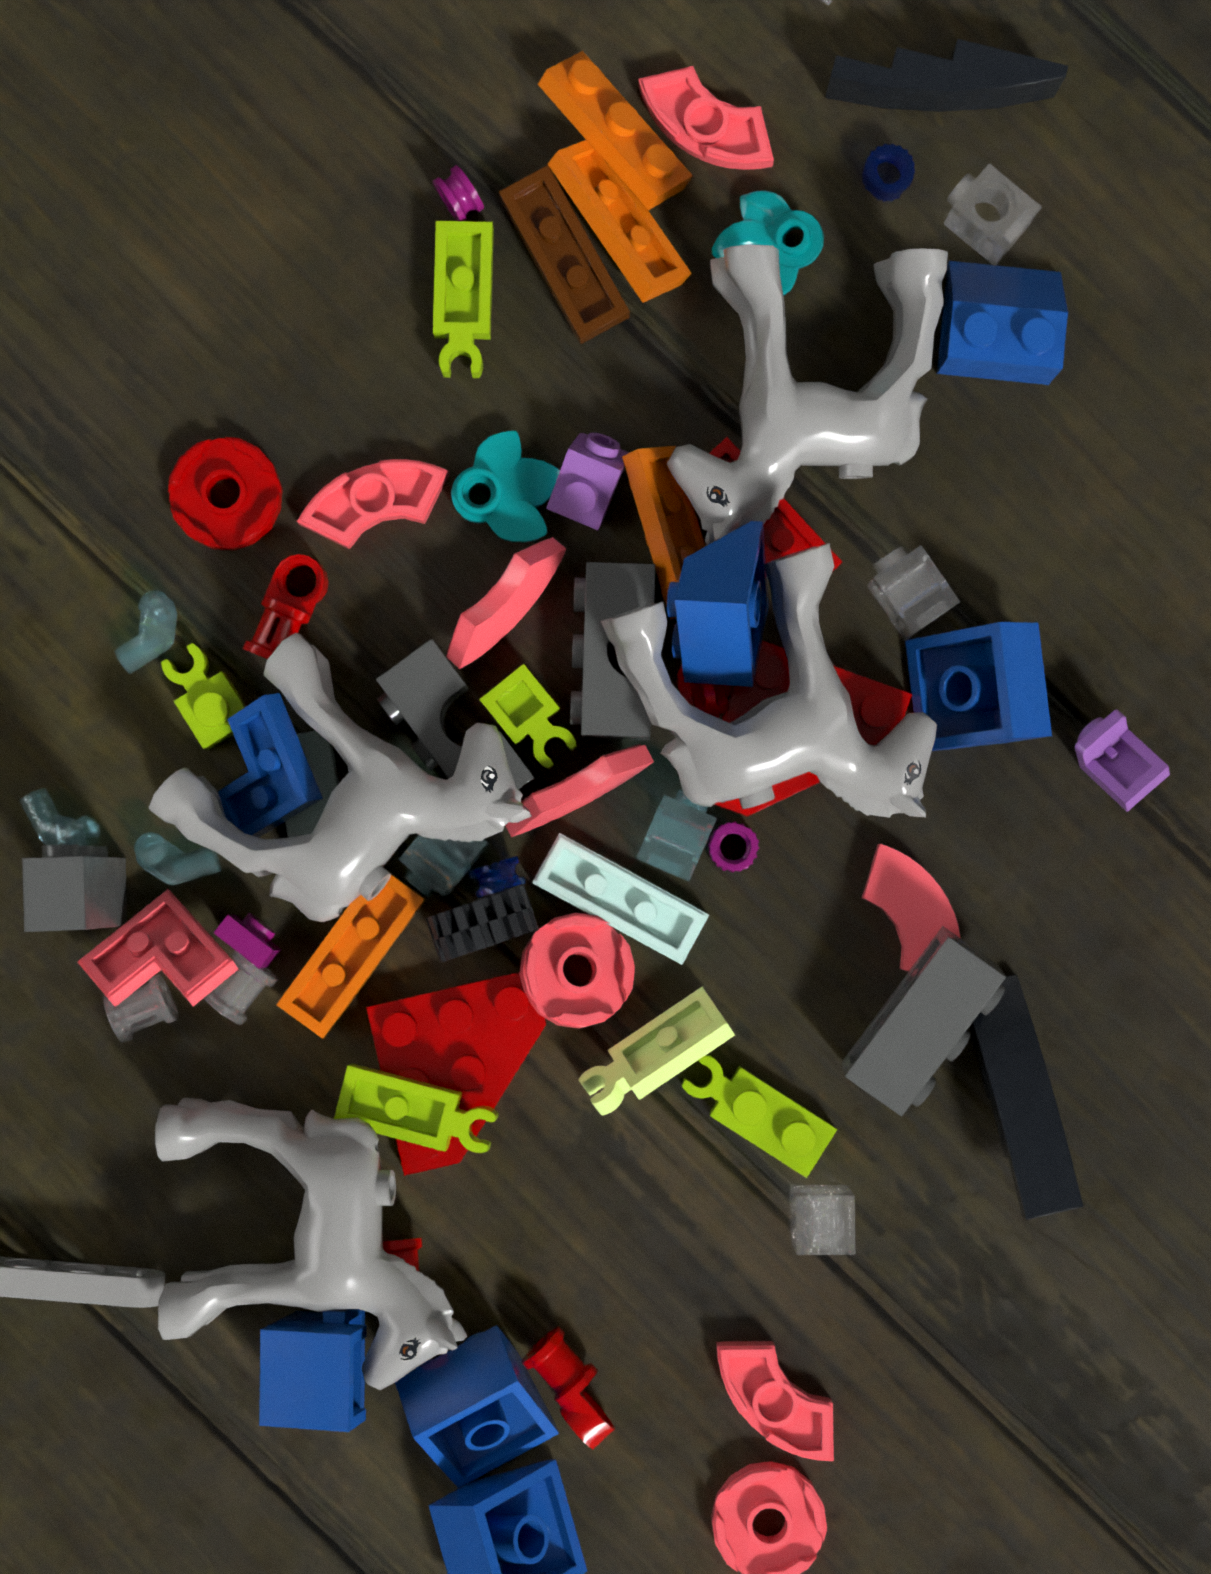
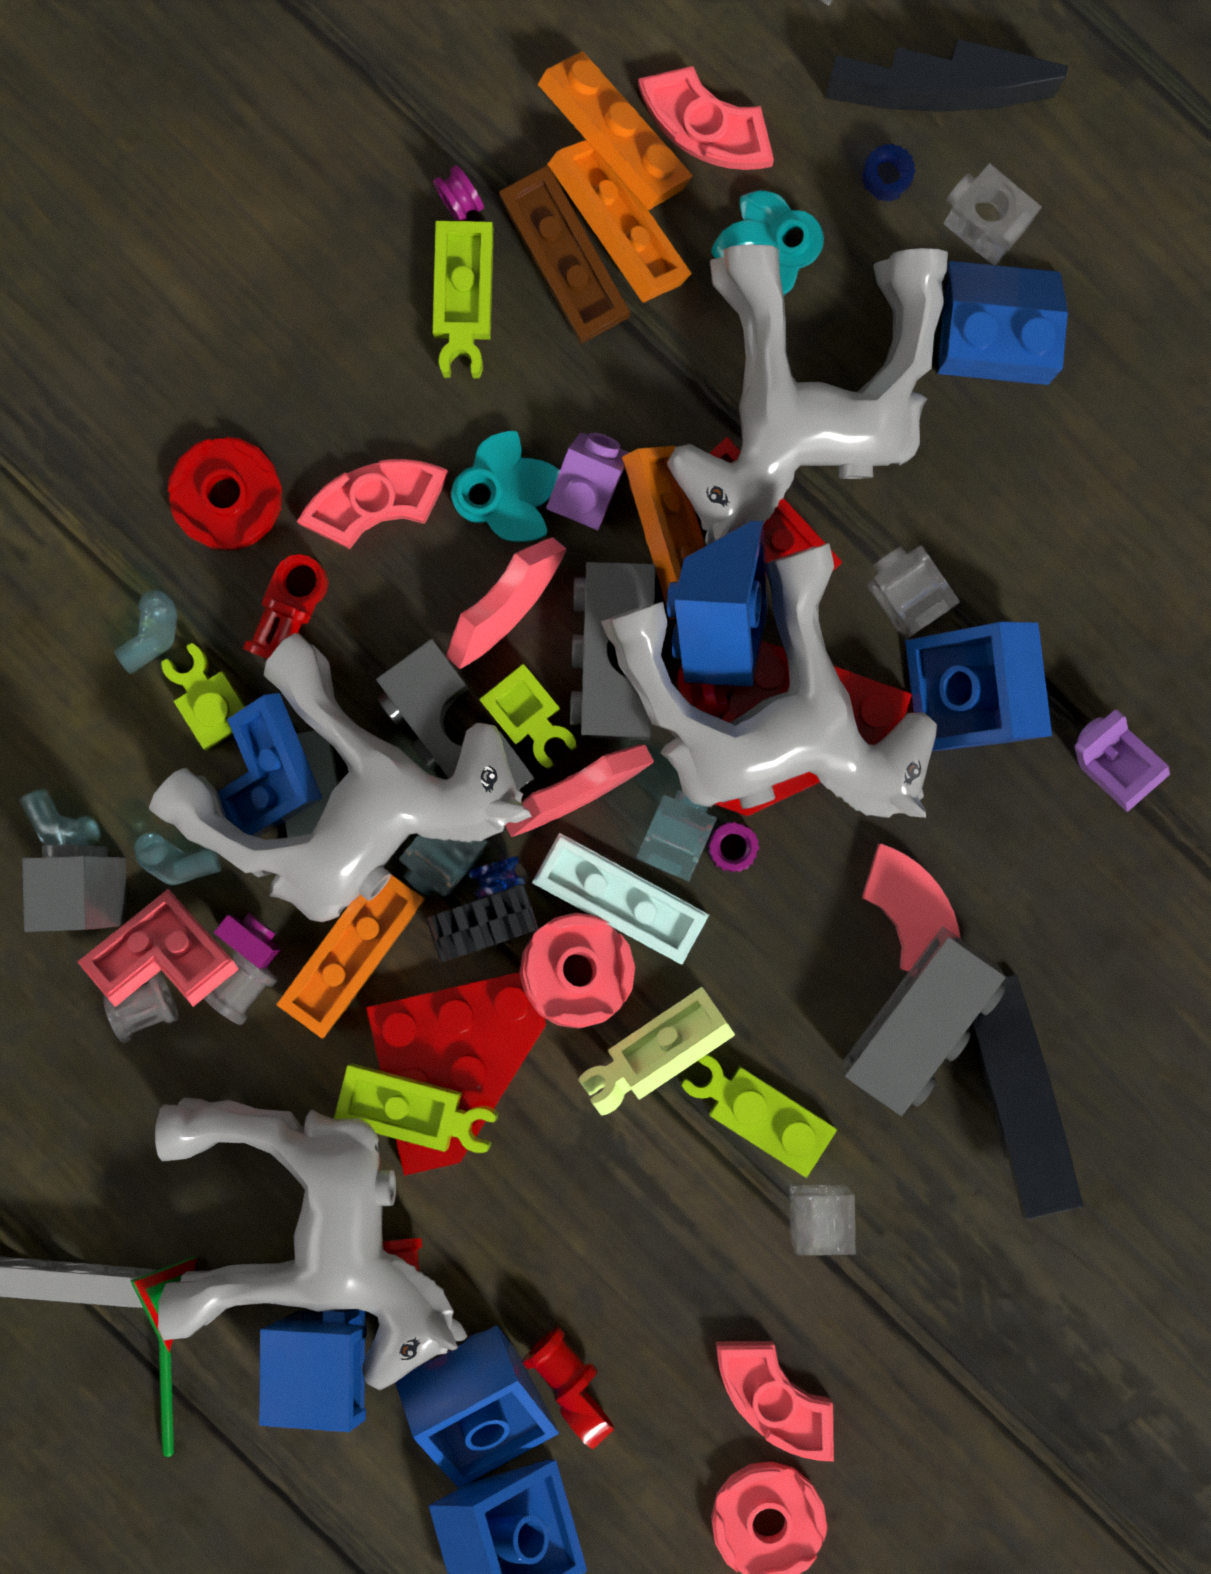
(149, 1289): none -> green piece

